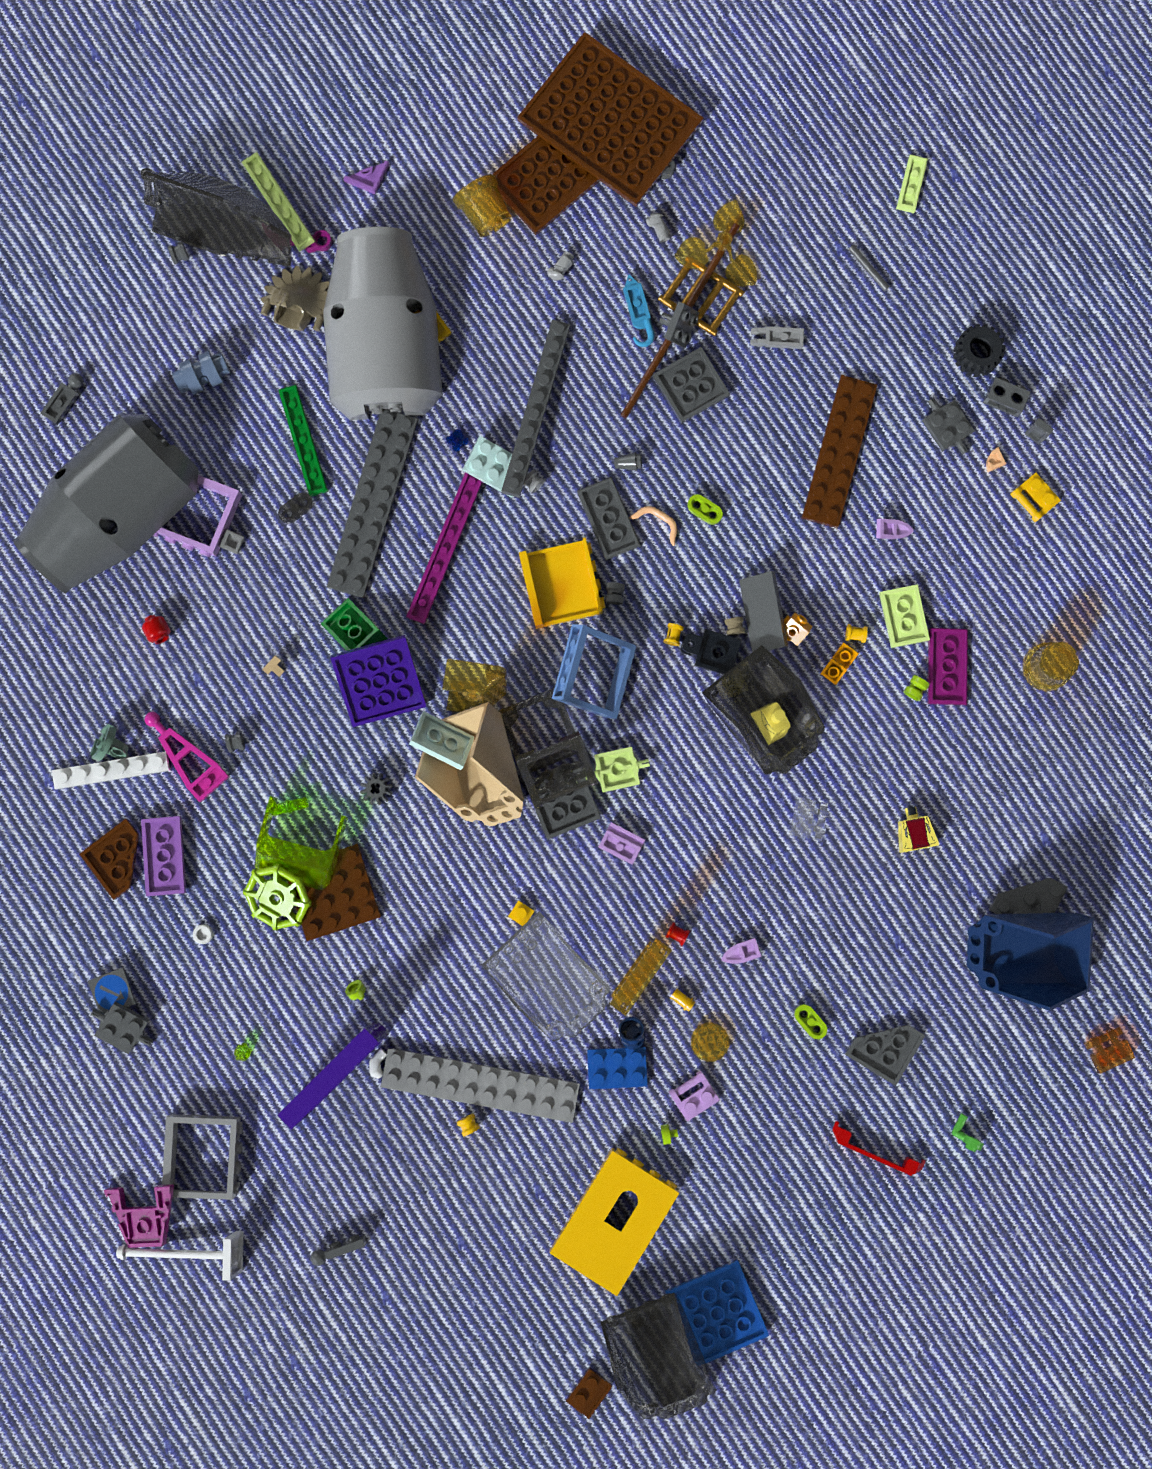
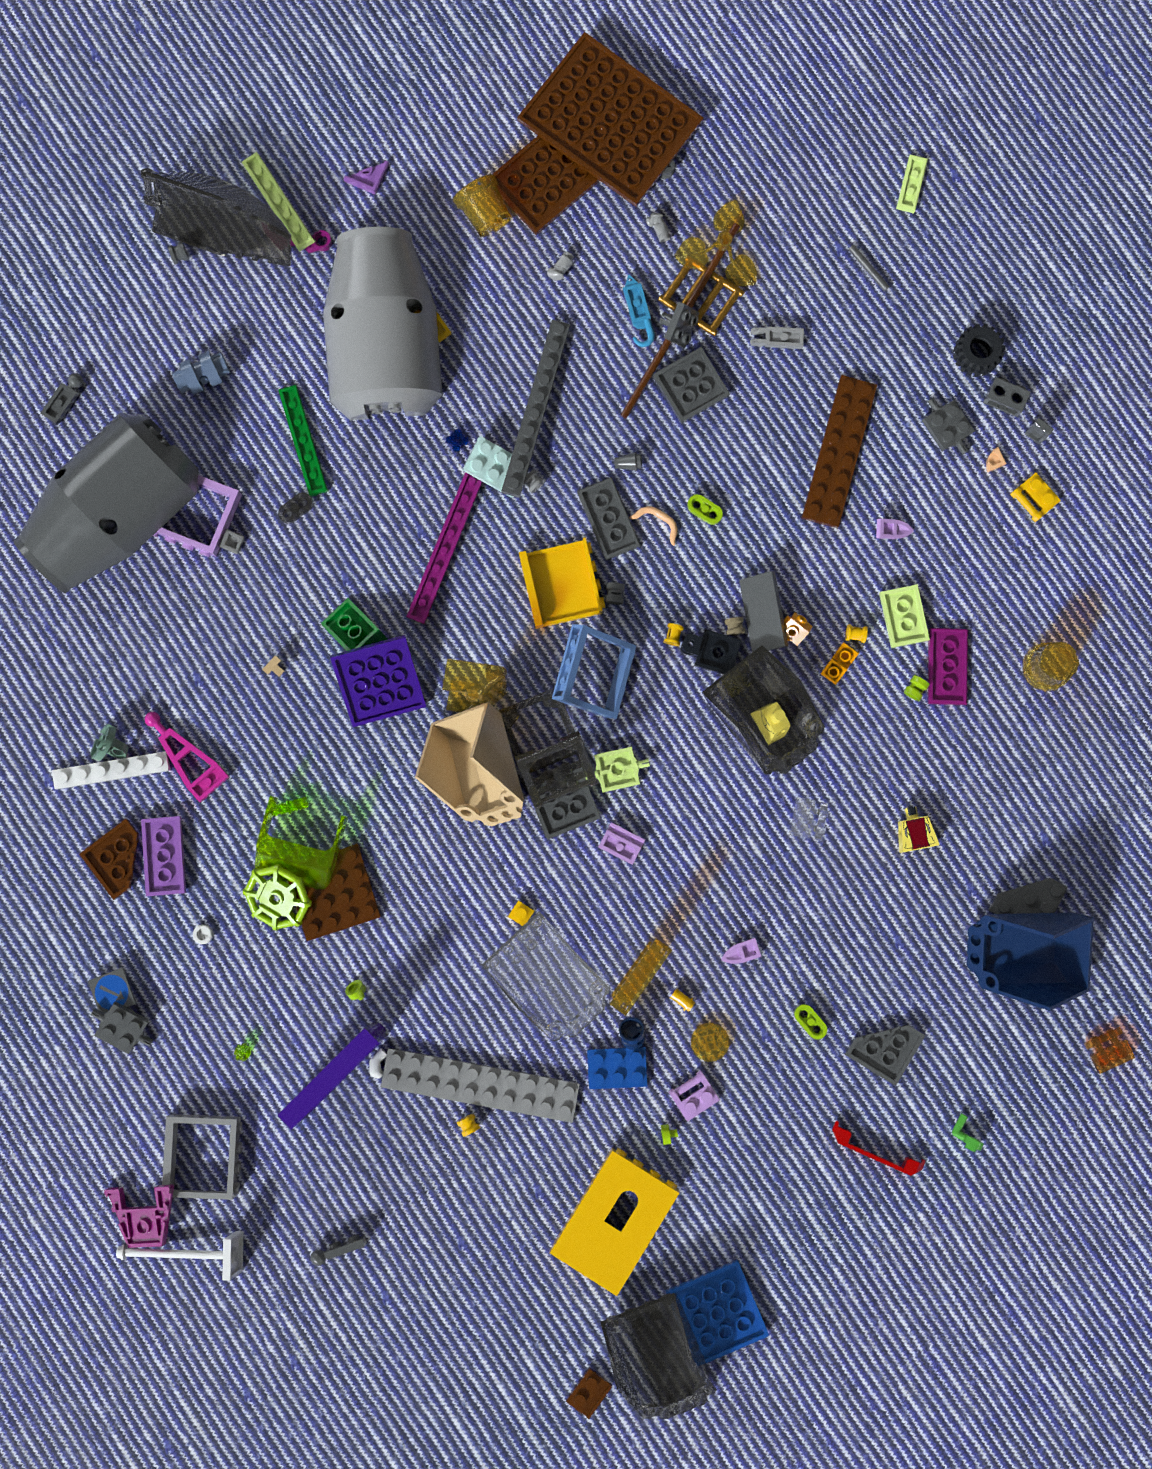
(156, 629): red head -> none
(235, 741): dark grey wheel -> none
(296, 299): dark tan piece -> none
(372, 503): dark grey plate -> none
(383, 789): dark grey gear -> none
(441, 740): light aqua plate -> none
(677, 934): red bush -> none

